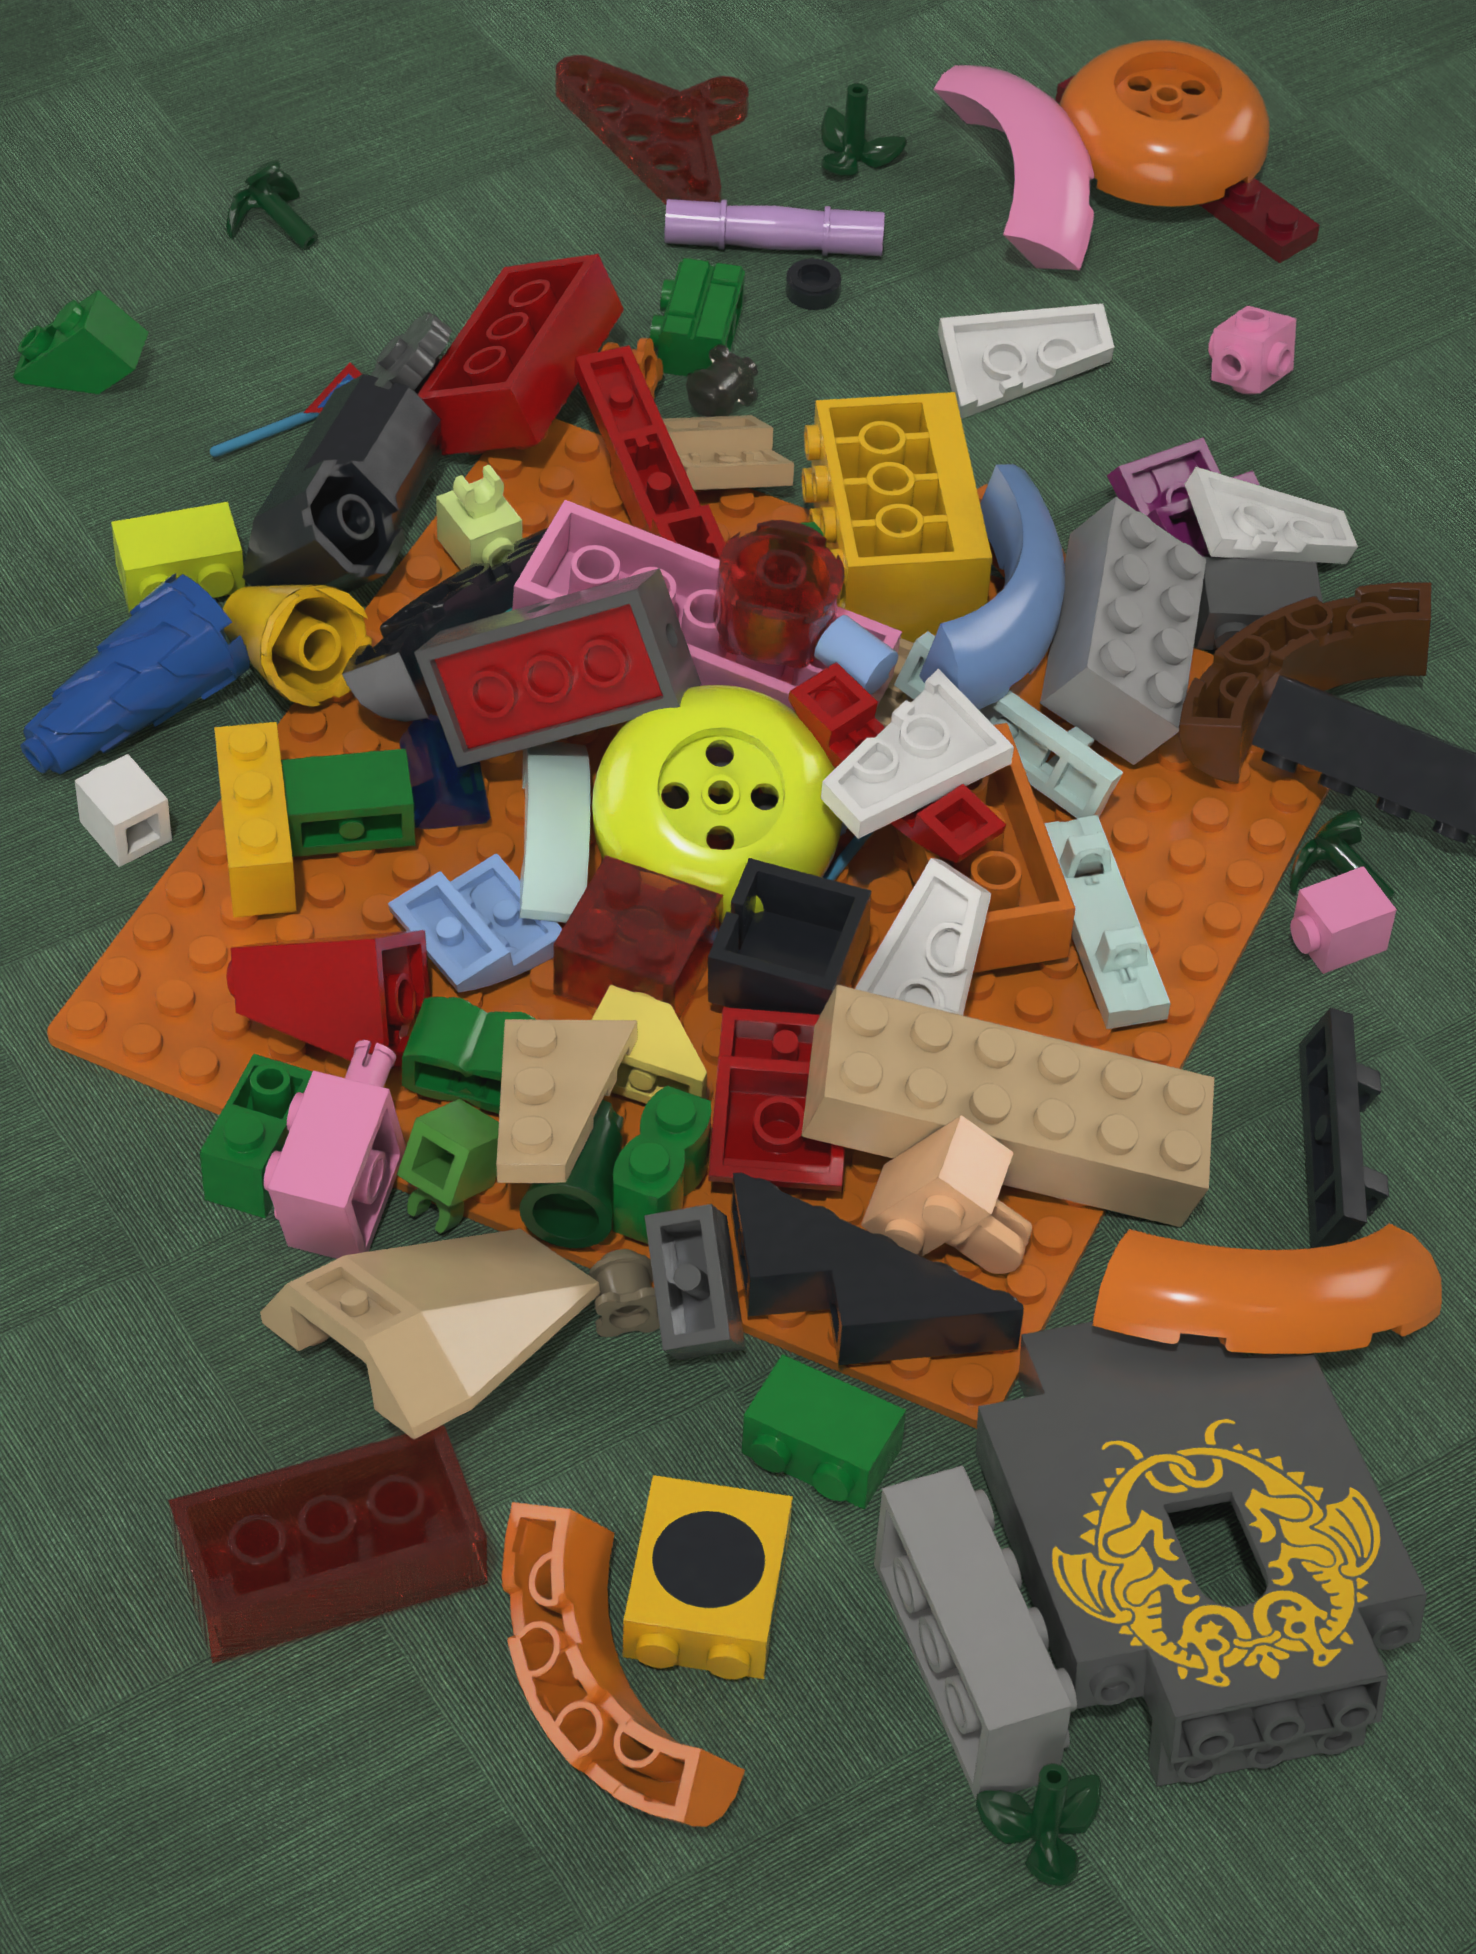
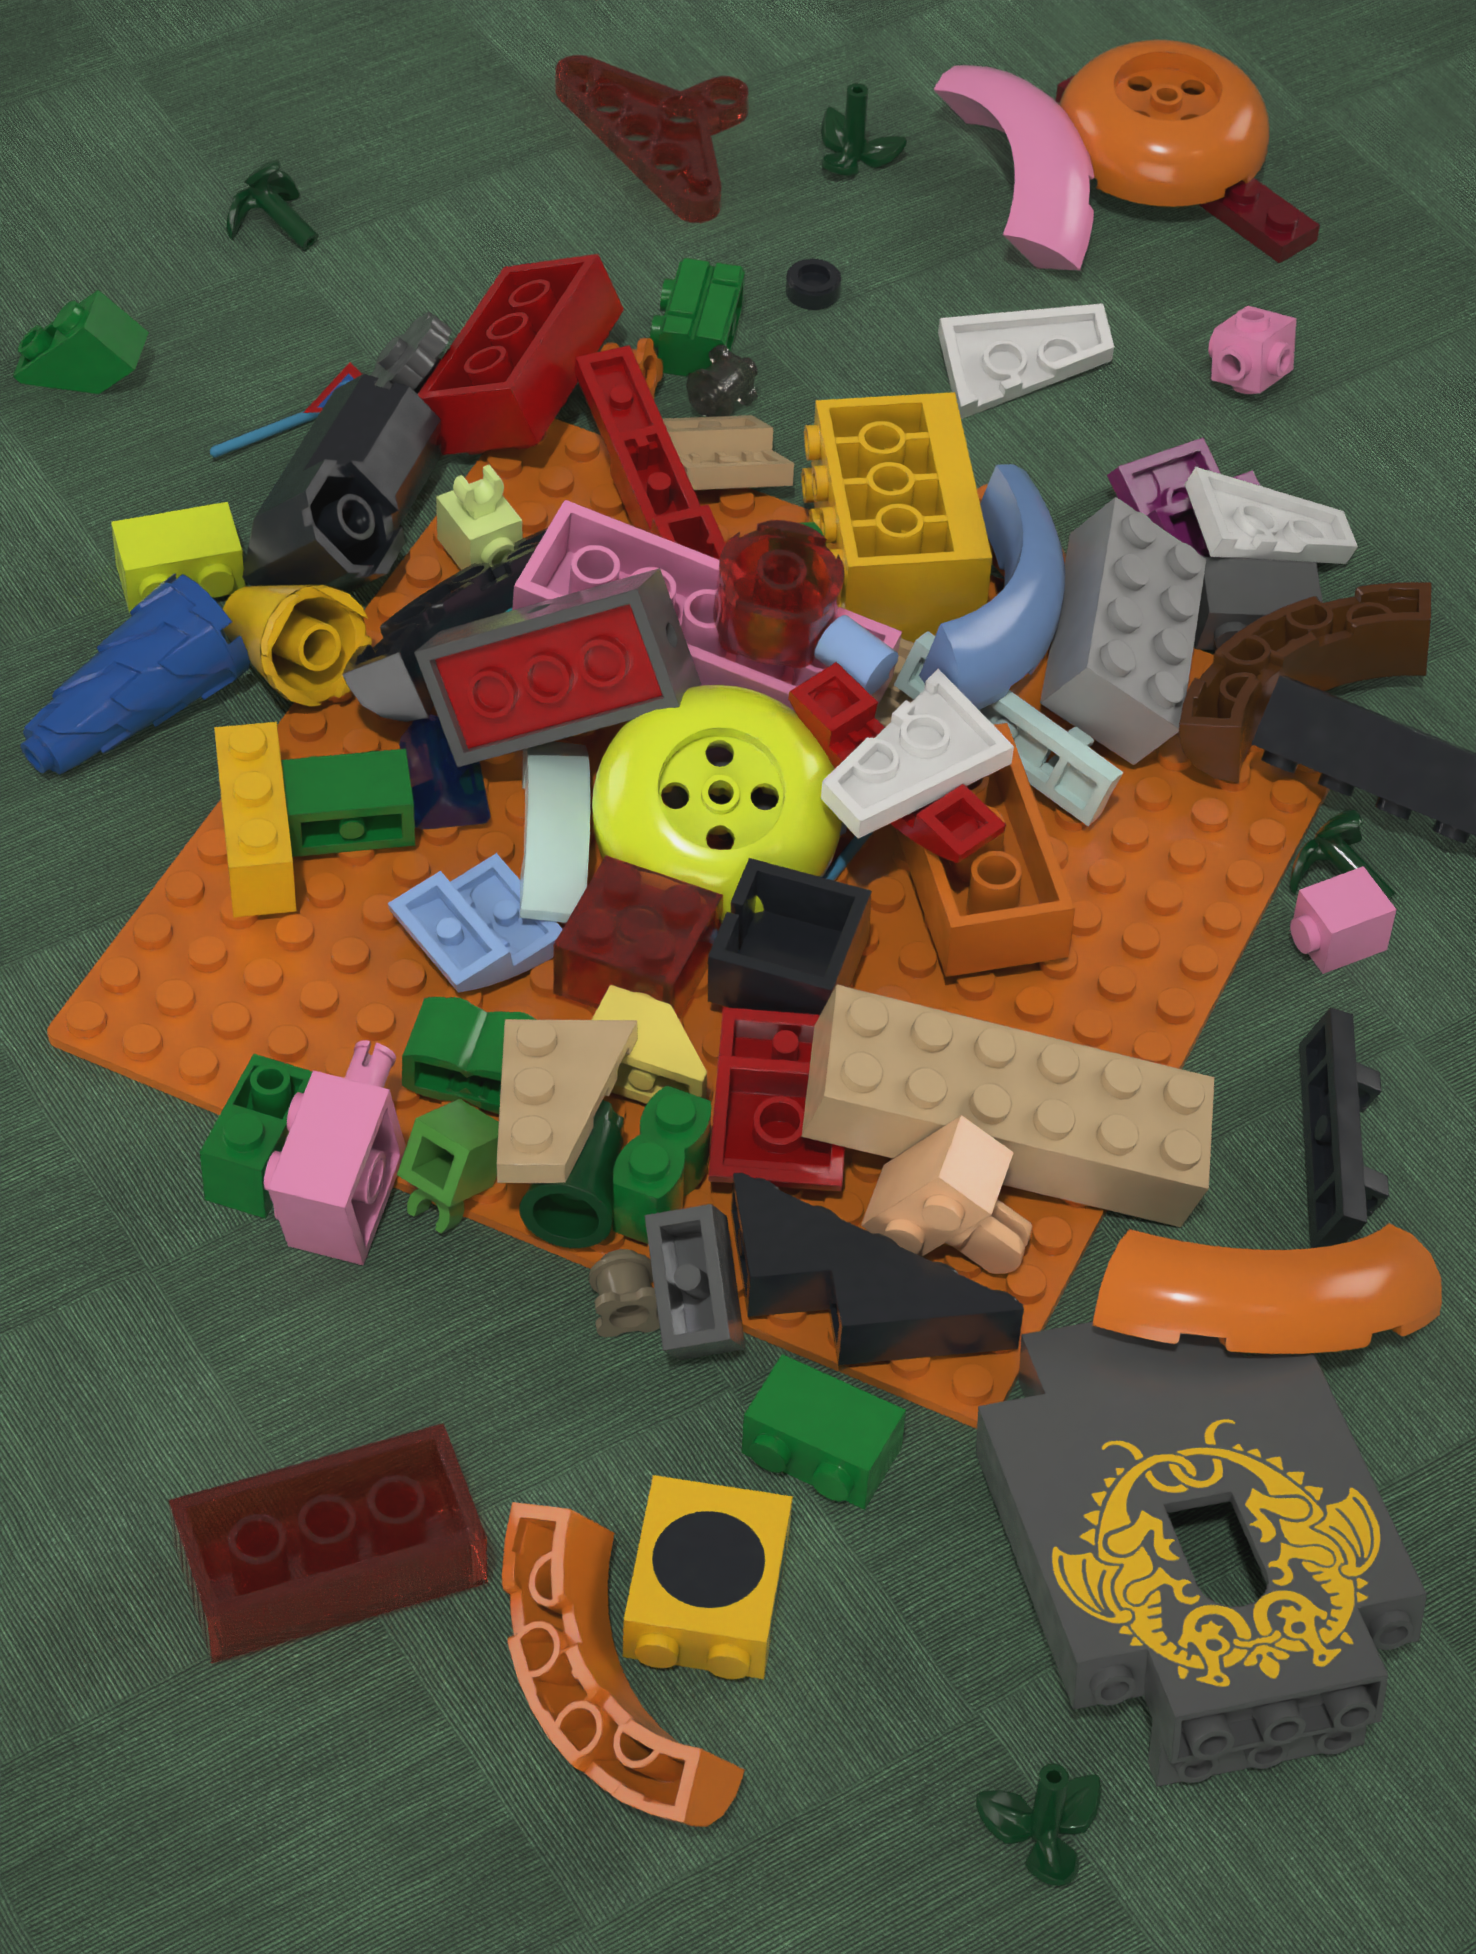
(123, 810): white brick -> none
(334, 988): red slope -> none
(435, 1318): tan wedge -> none
(774, 227): lavender piece -> none
(932, 942): white wing -> none
(972, 1631): light grey brick -> none
(1107, 927): light aqua hinge -> none

